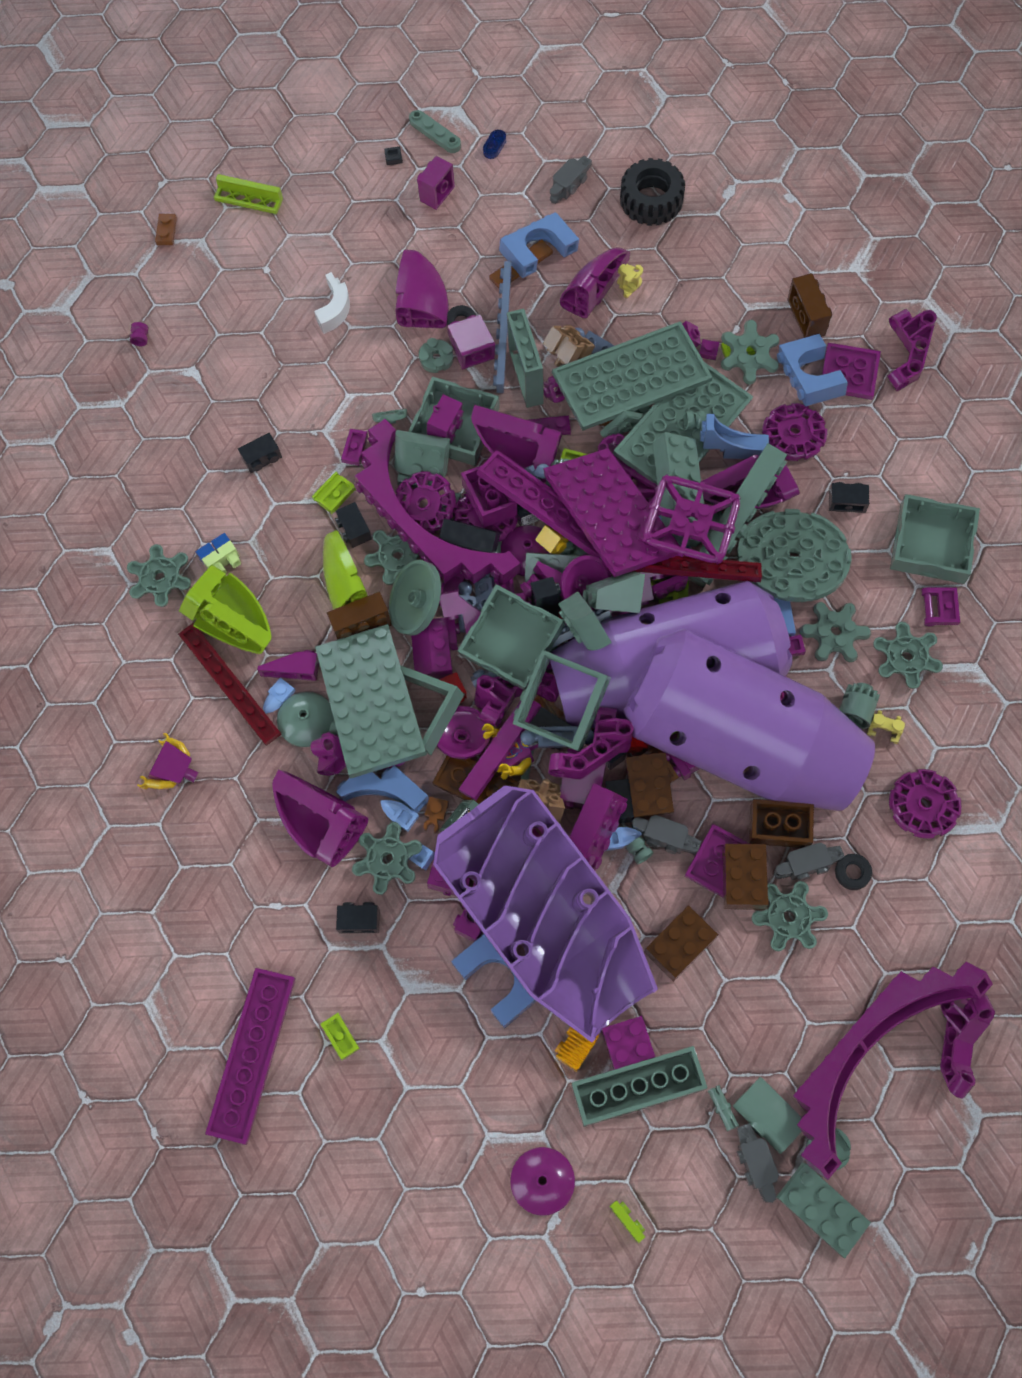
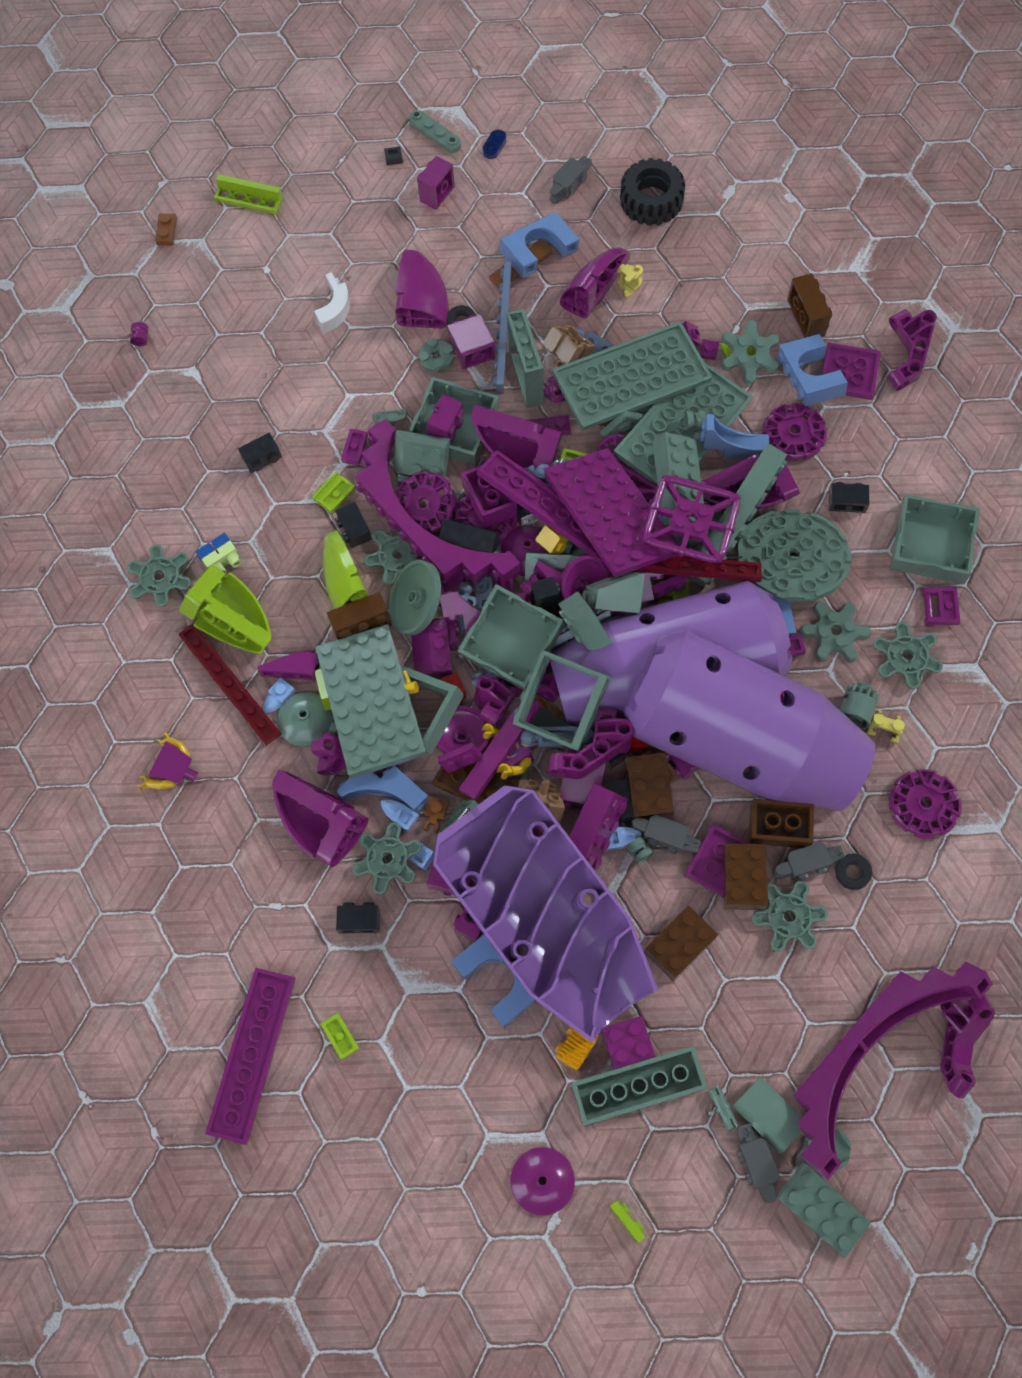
(322, 689): none -> tile
(412, 687): none -> yellow hand
(459, 758): none -> magenta plate

